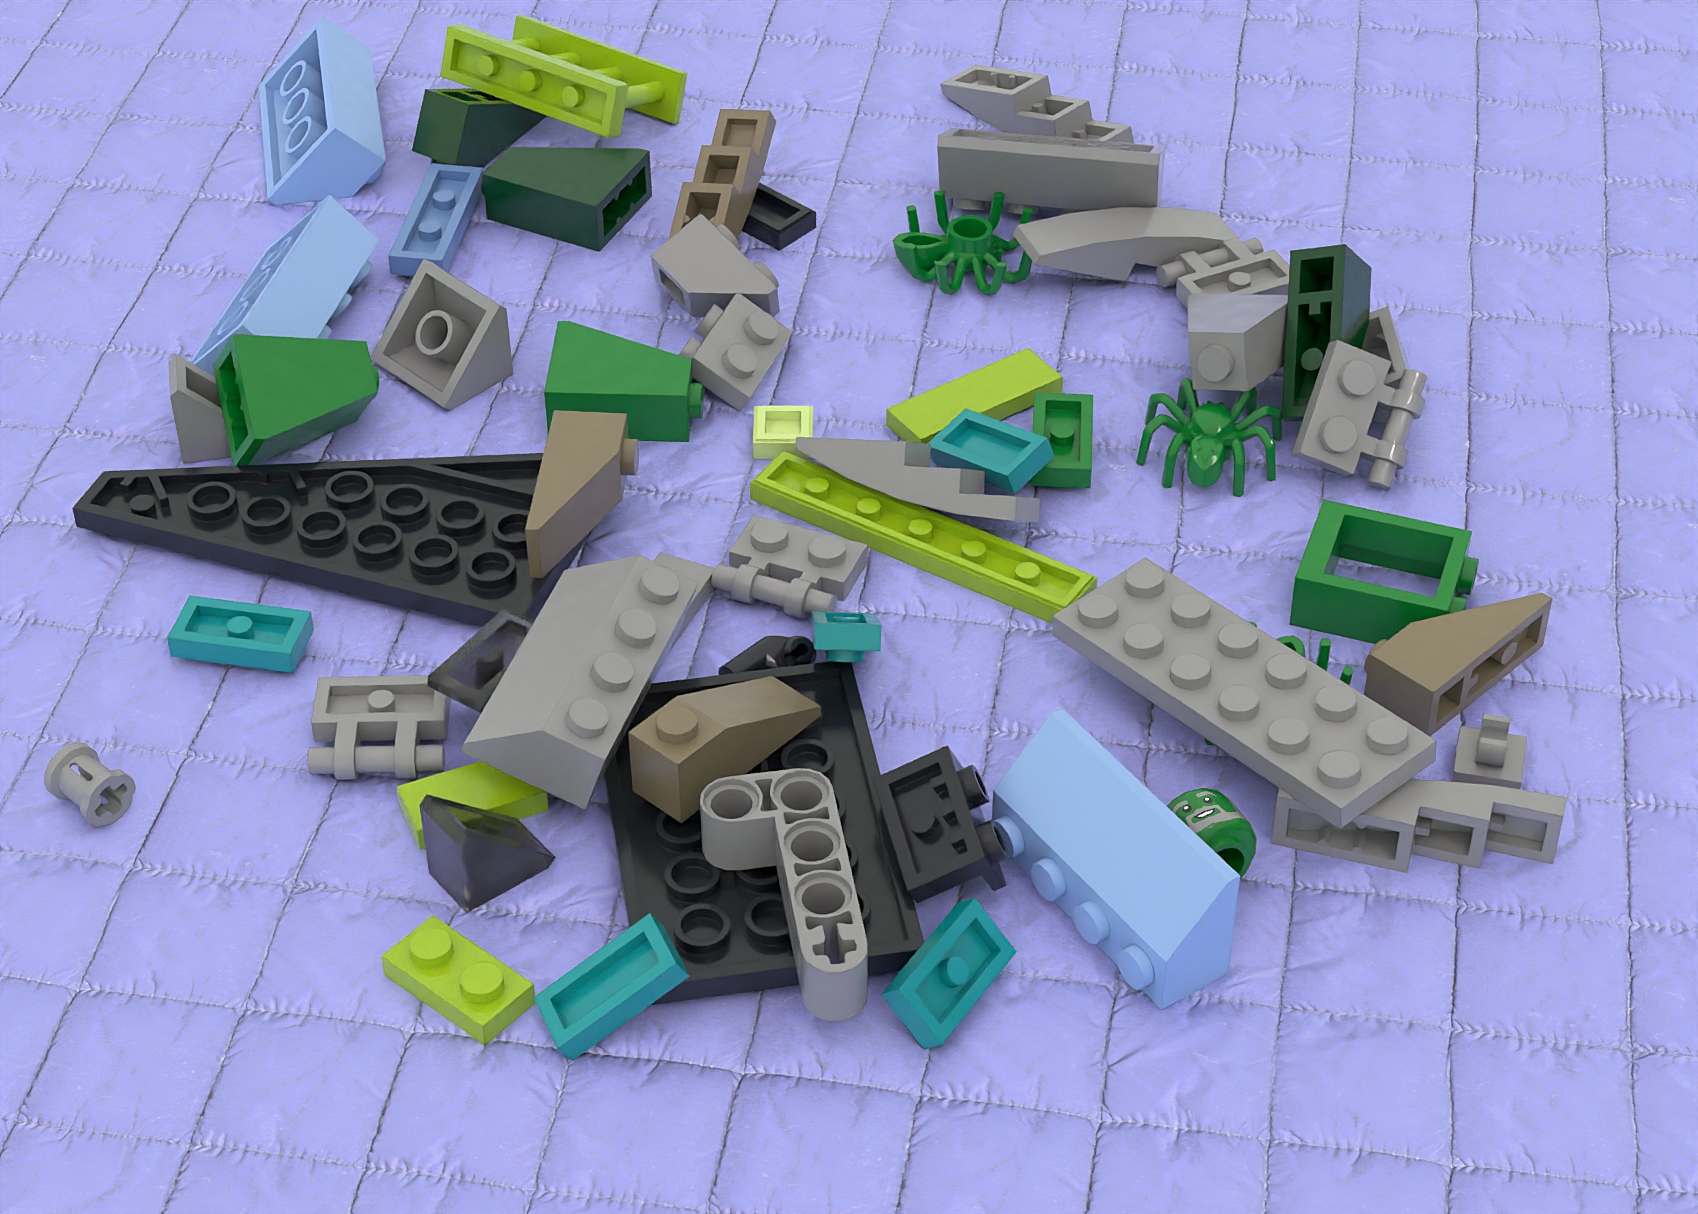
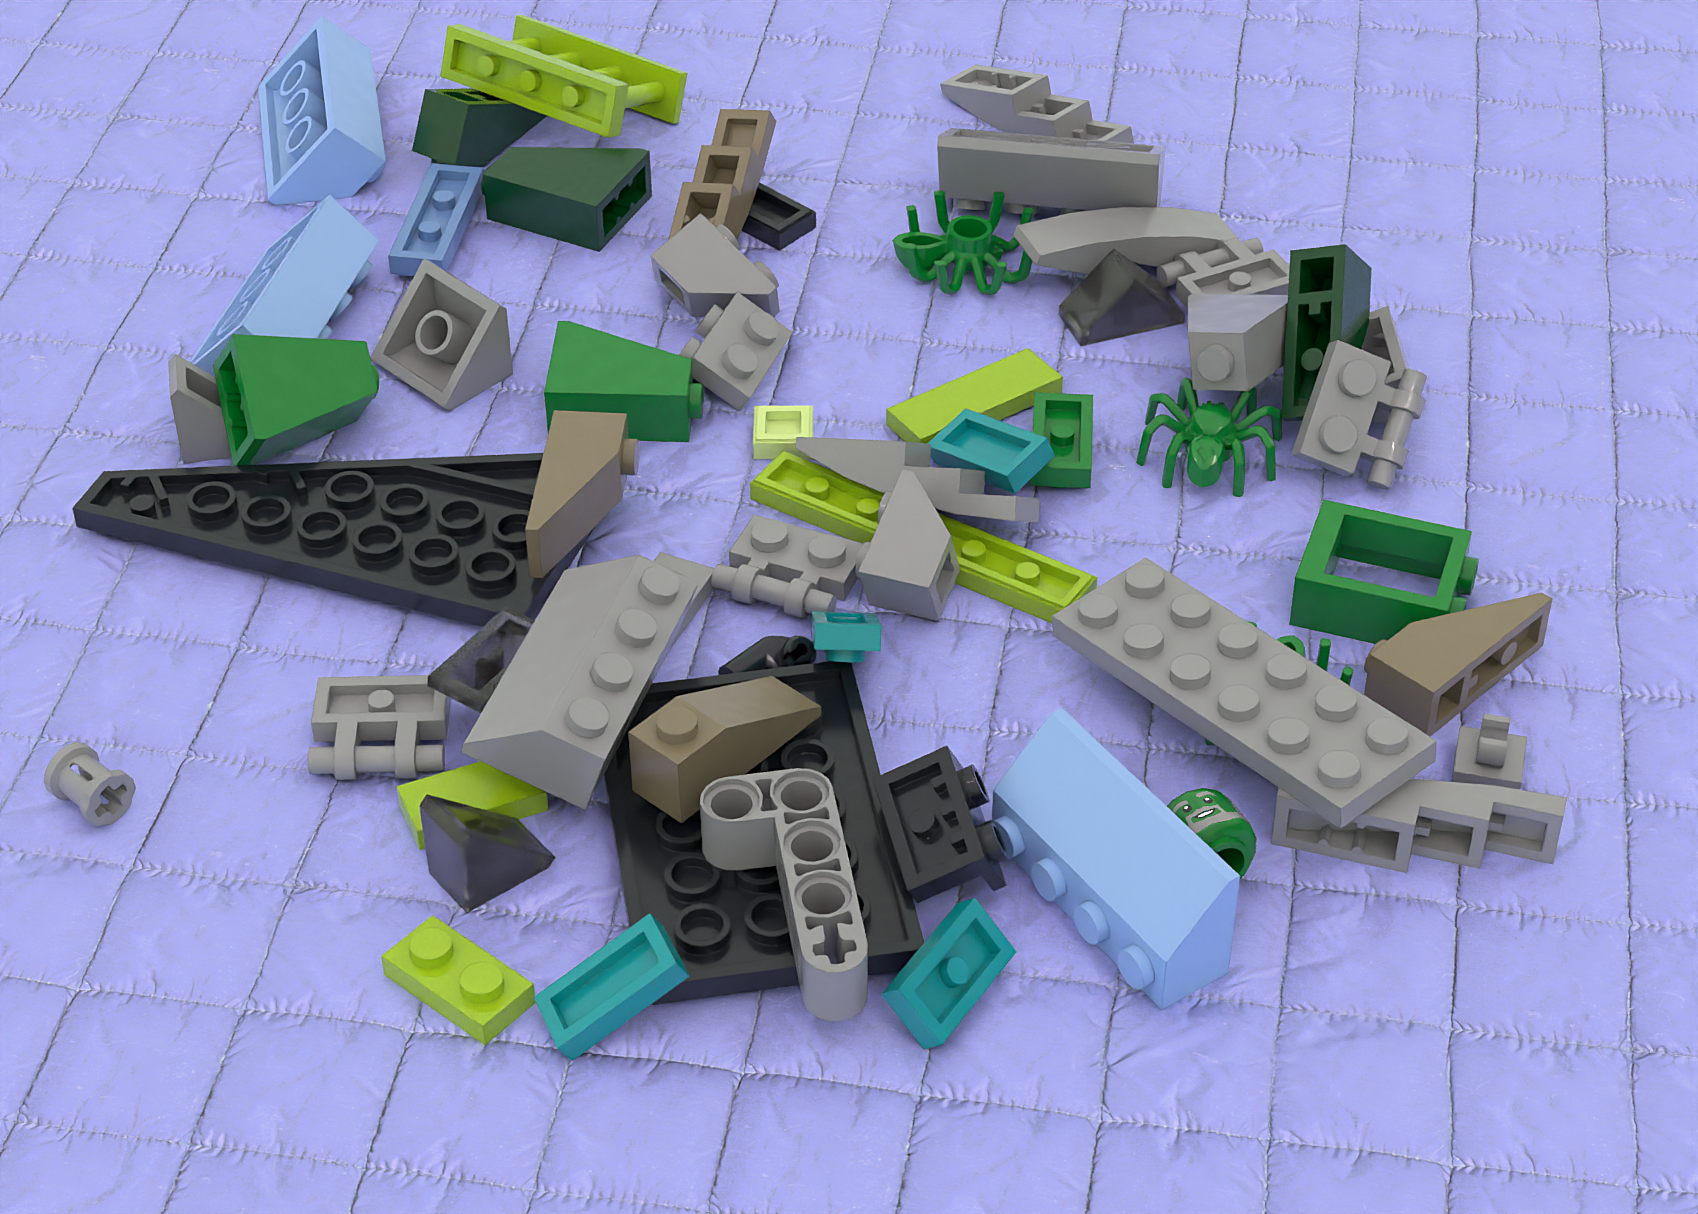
(241, 634): teal plate -> none
(911, 555): none -> light grey slope
(1118, 303): none -> clear smoke slope

